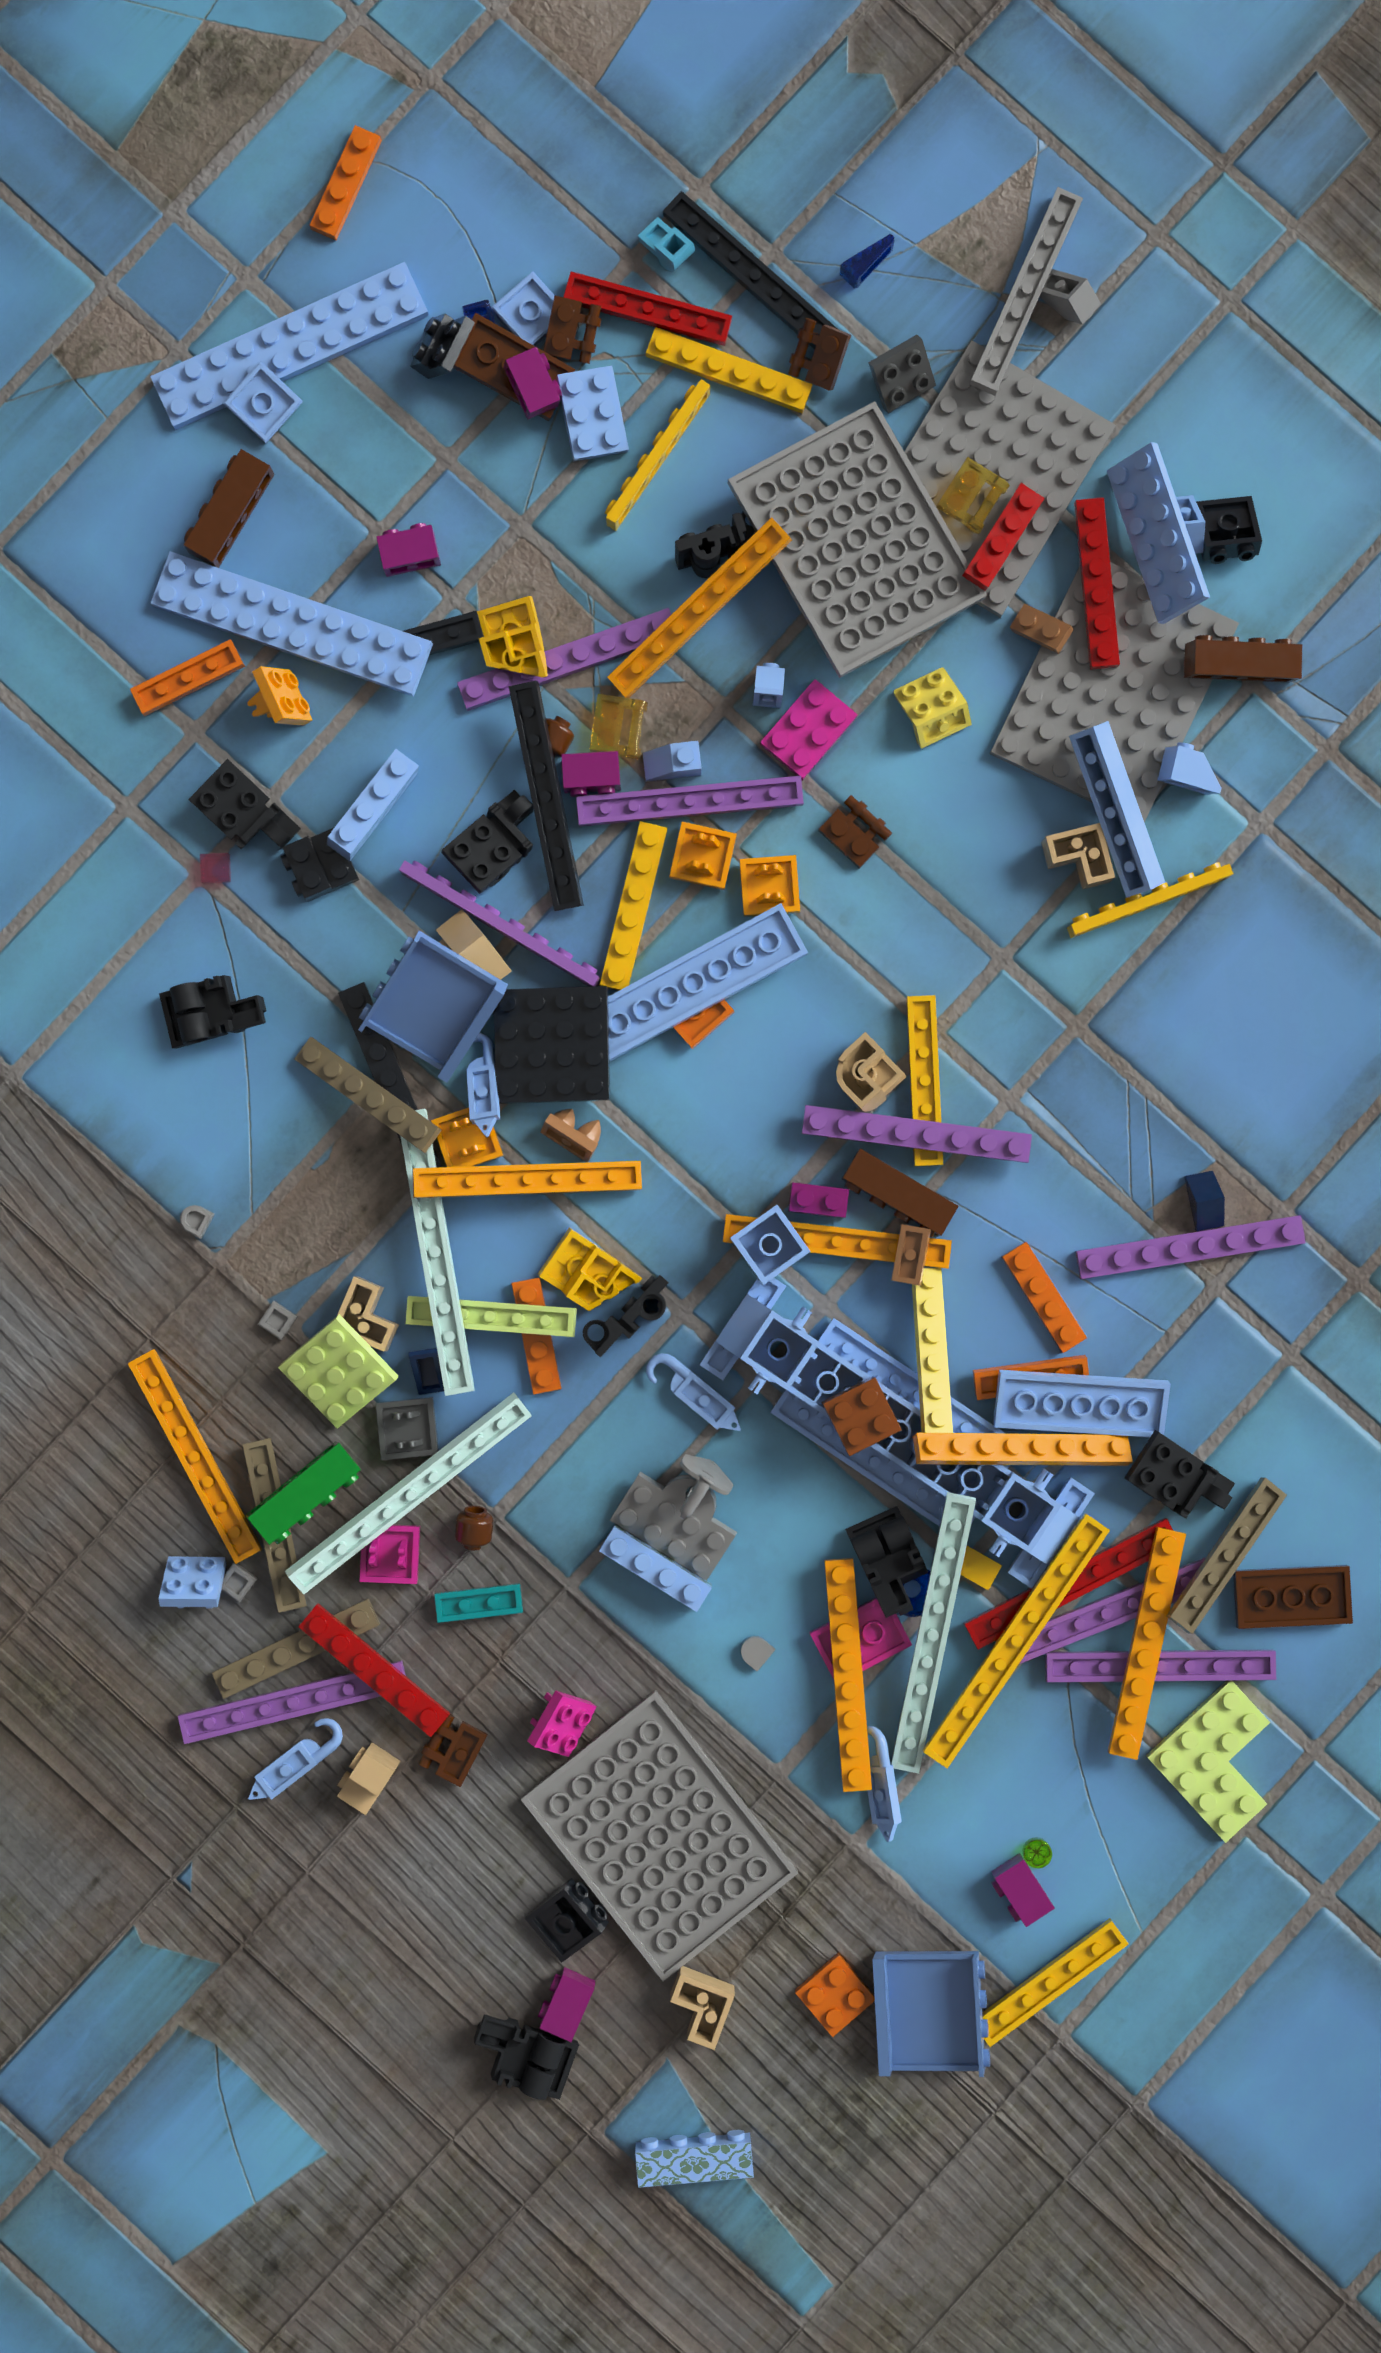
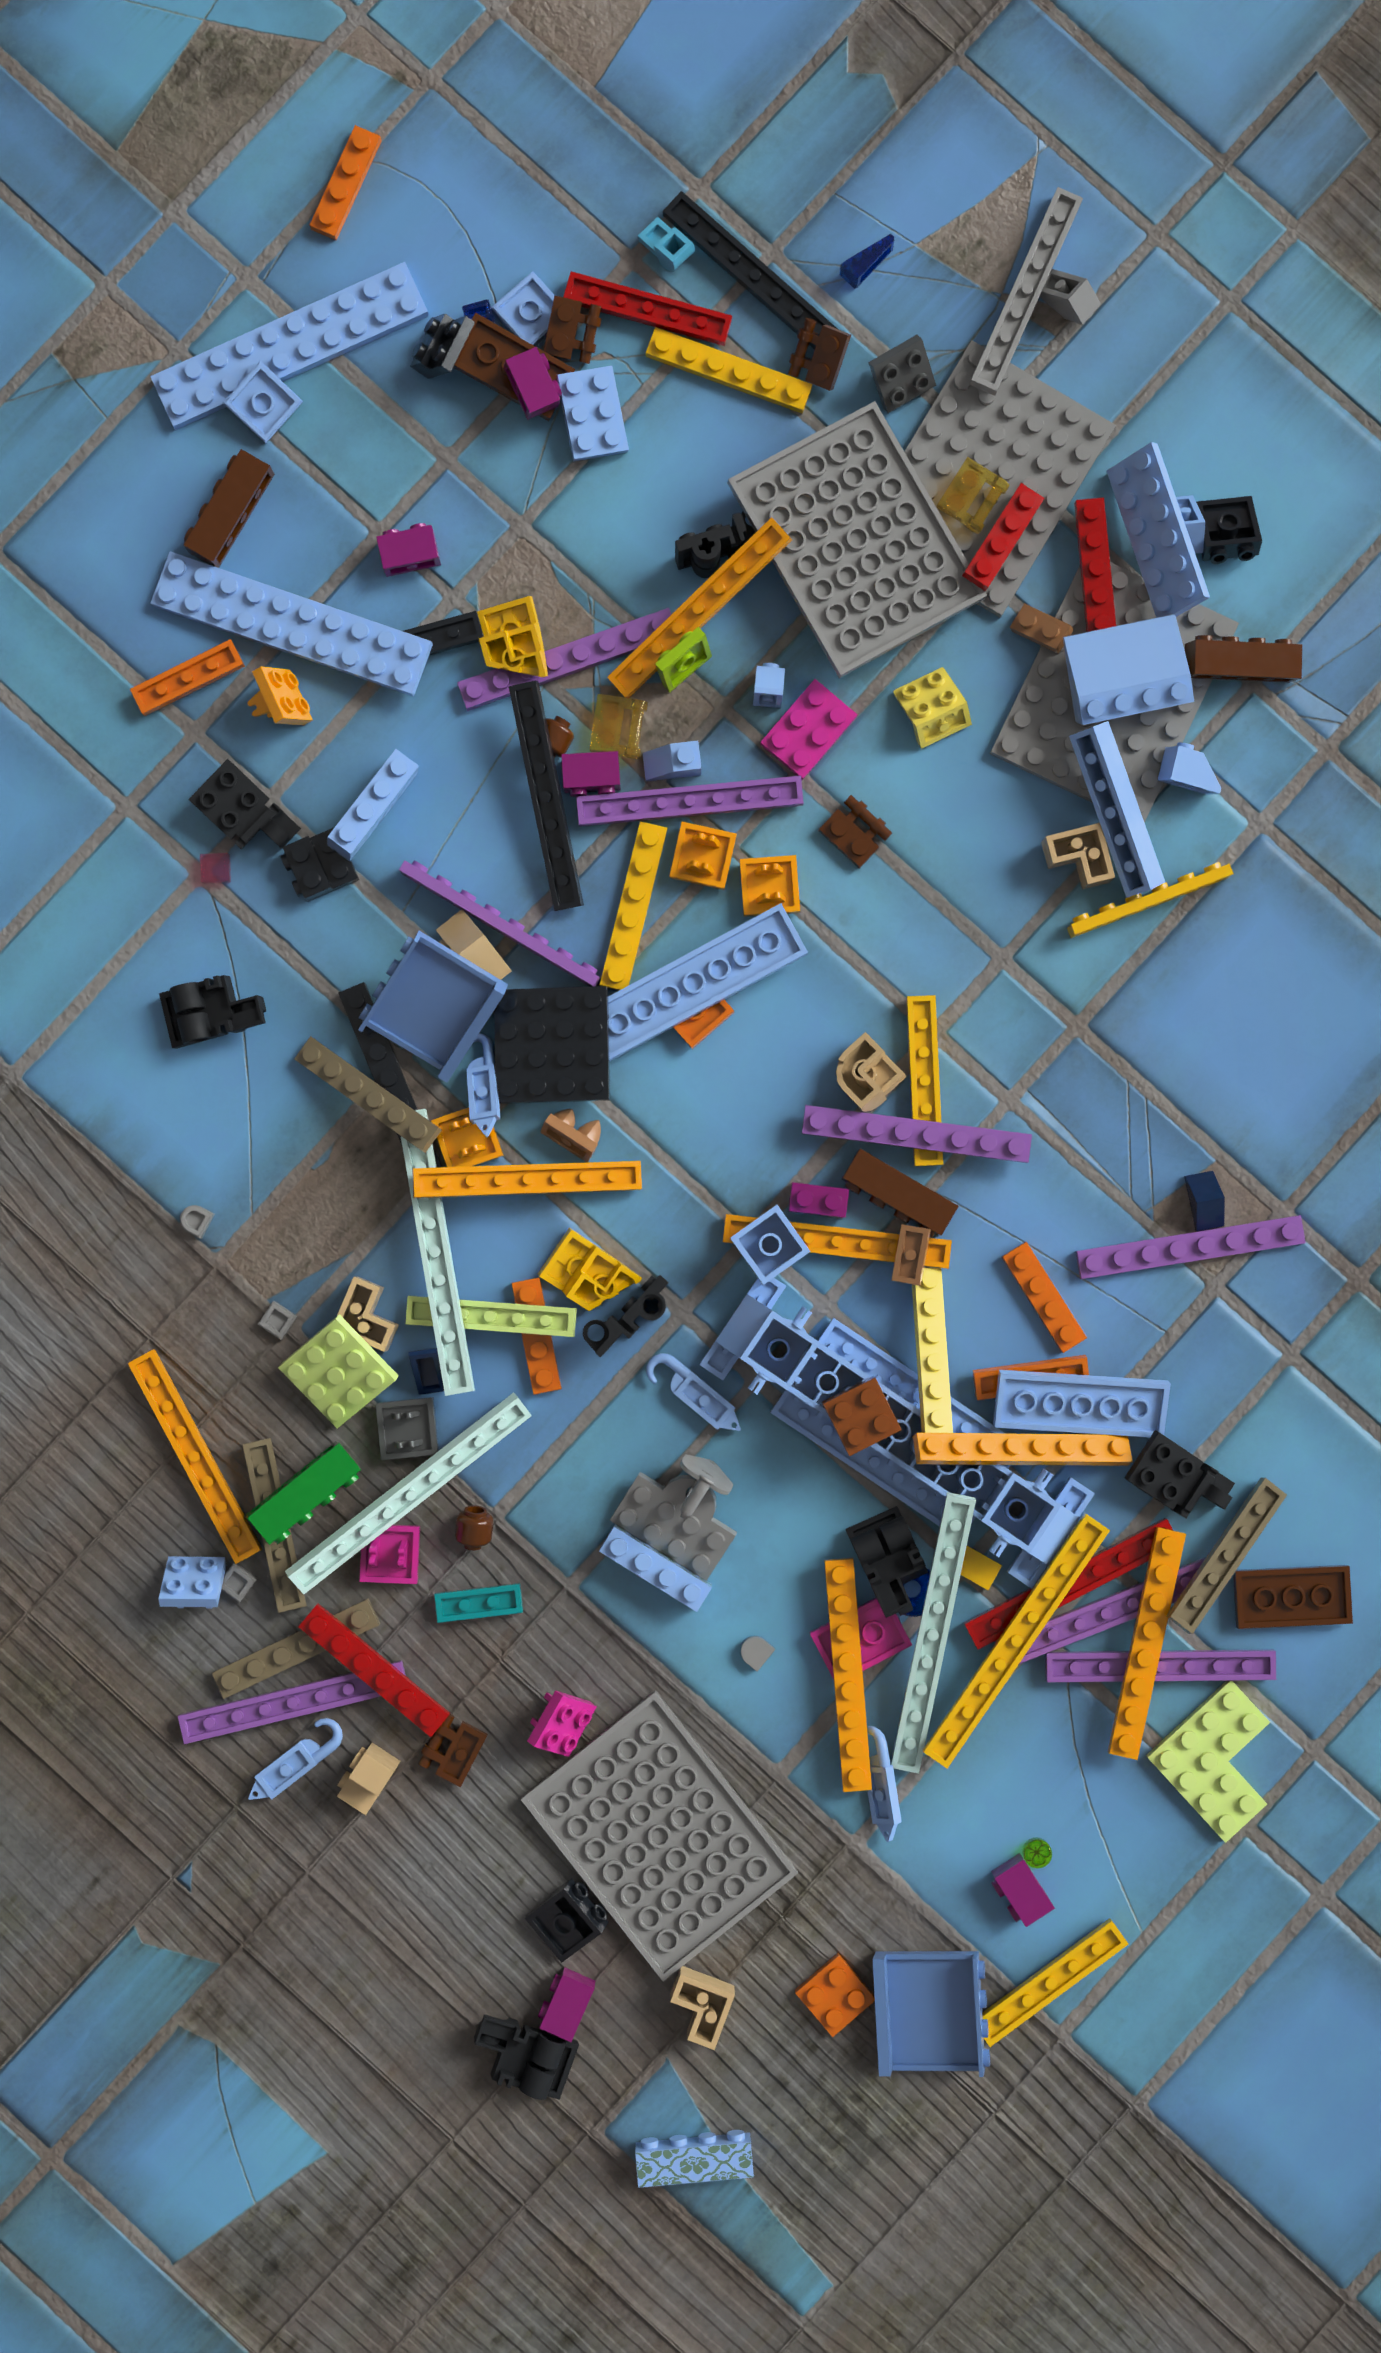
(491, 843): black plate -> none
(663, 445): yellow plate -> none
(683, 659): none -> lime plate
(1127, 670): none -> light blue slope

